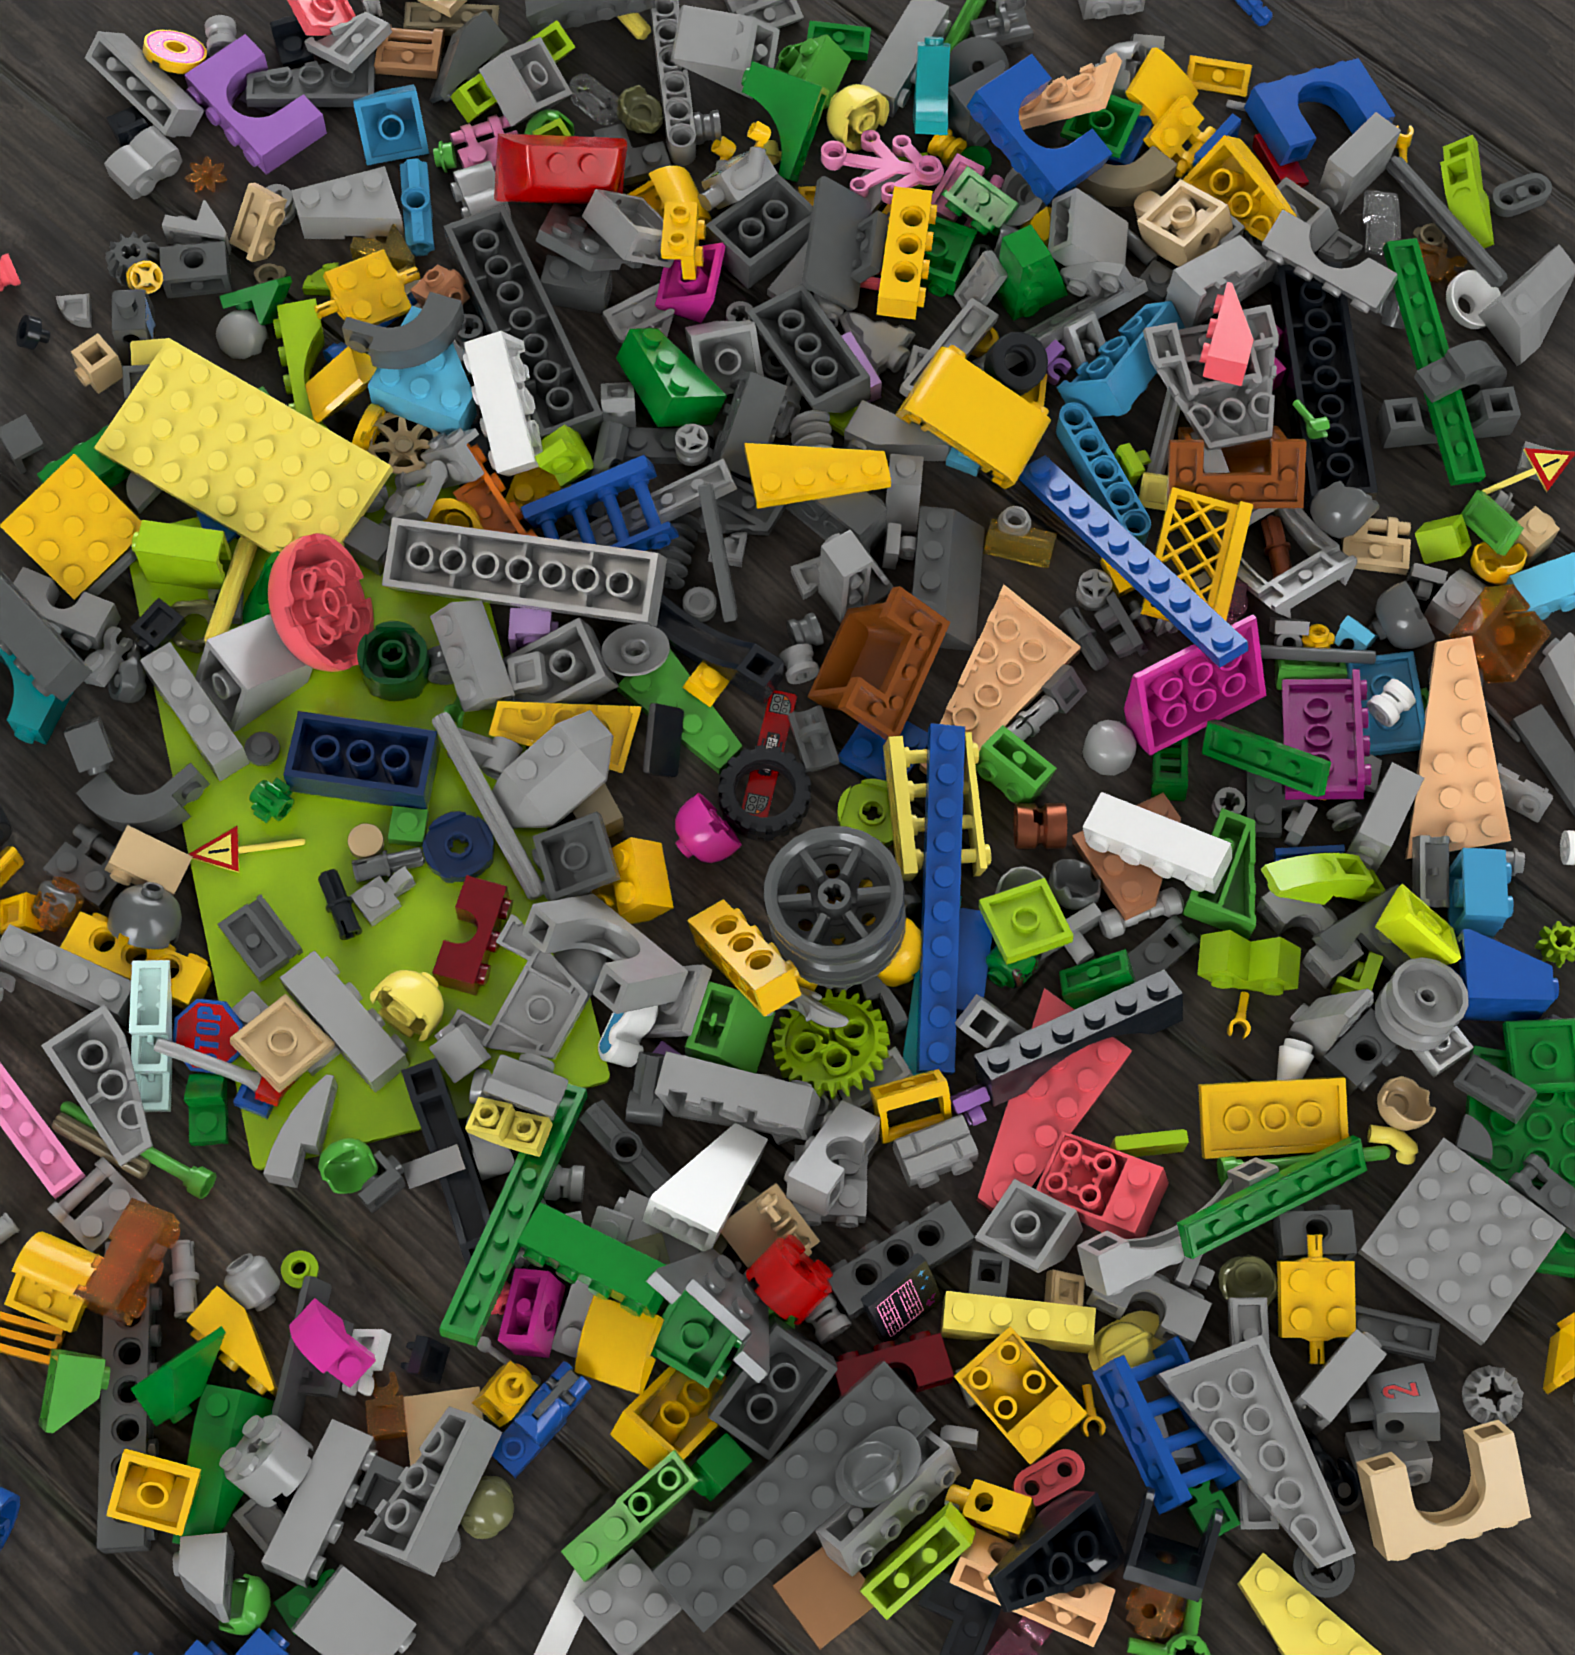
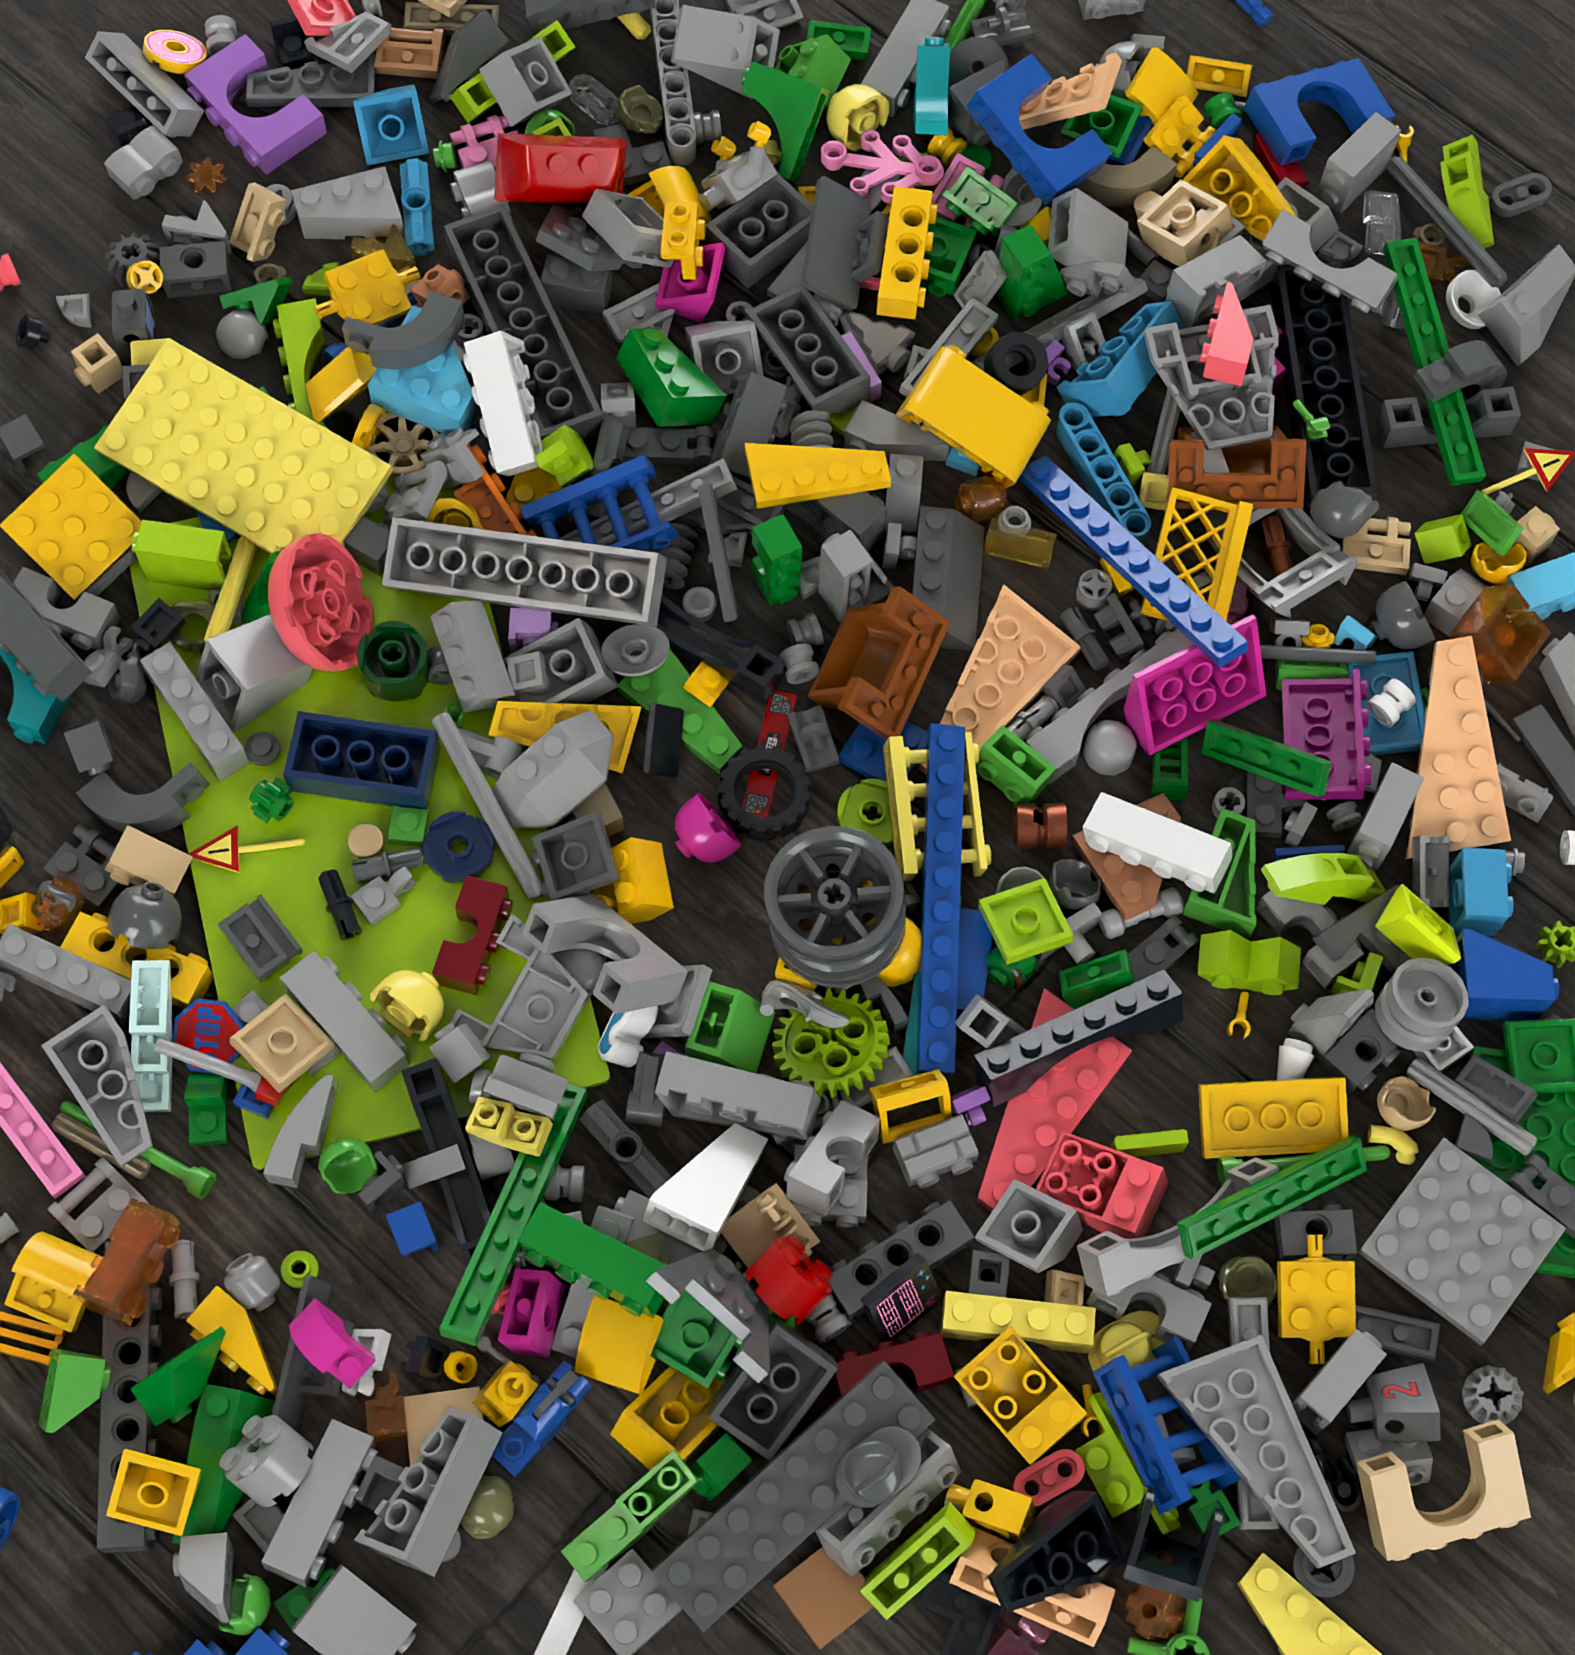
(412, 1229): none -> blue panel
(465, 1360): none -> yellow hinge
(687, 437): light grey wheel -> none
(745, 957): yellow brick -> none
(779, 560): none -> green arch
(960, 1437): light grey tile -> none
(981, 498): none -> clear orange head
(1063, 737): none -> light grey arch
(1115, 1471): none -> lime bracket
(1220, 109): none -> green wheel
(1471, 1105): none -> light grey axle

